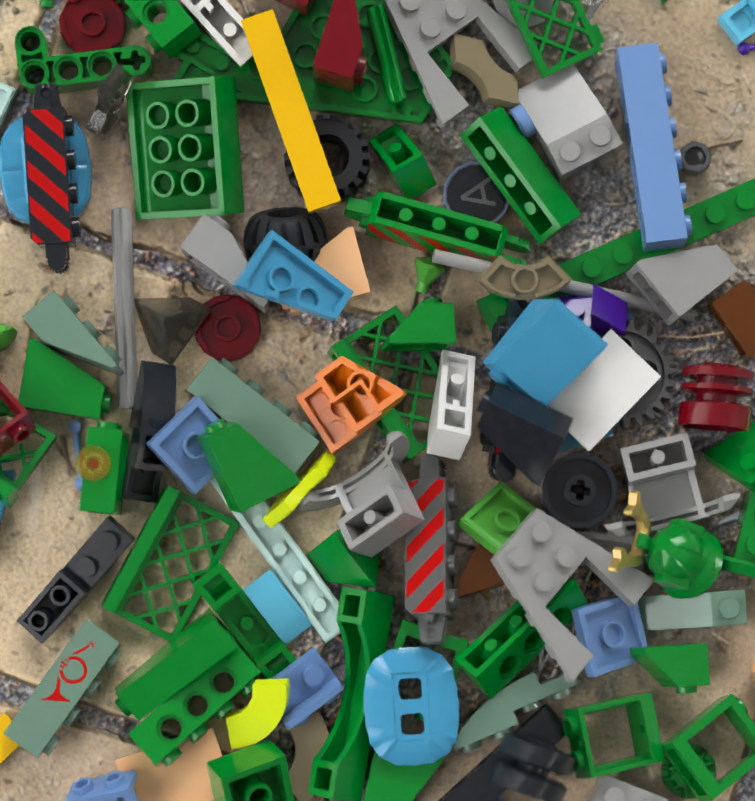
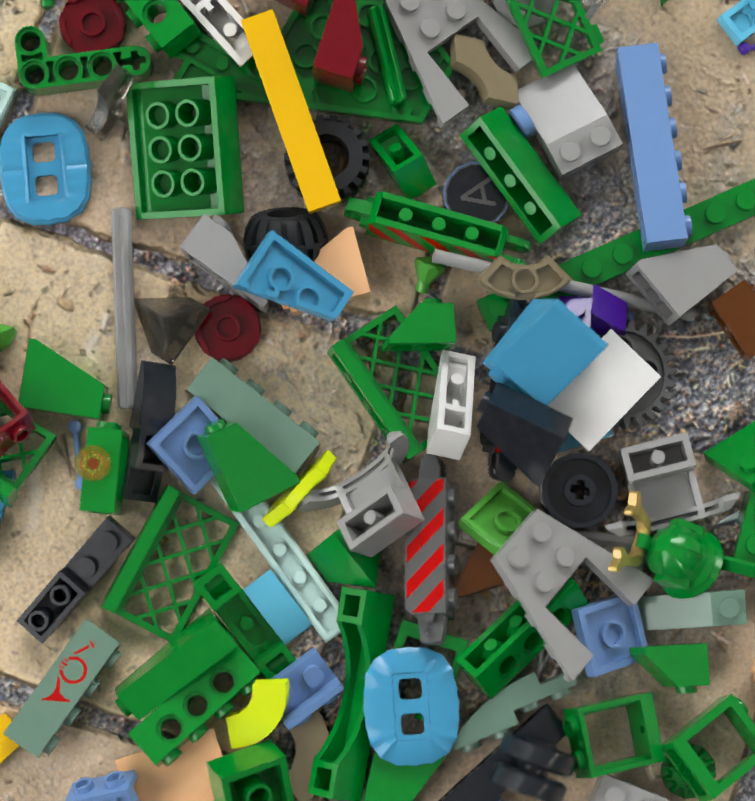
(50, 177): black hinge -> none
(64, 332): sand green slope -> none
(347, 402): orange slope -> none
(695, 158): dark grey tile -> none
(716, 398): dark red wheel -> none

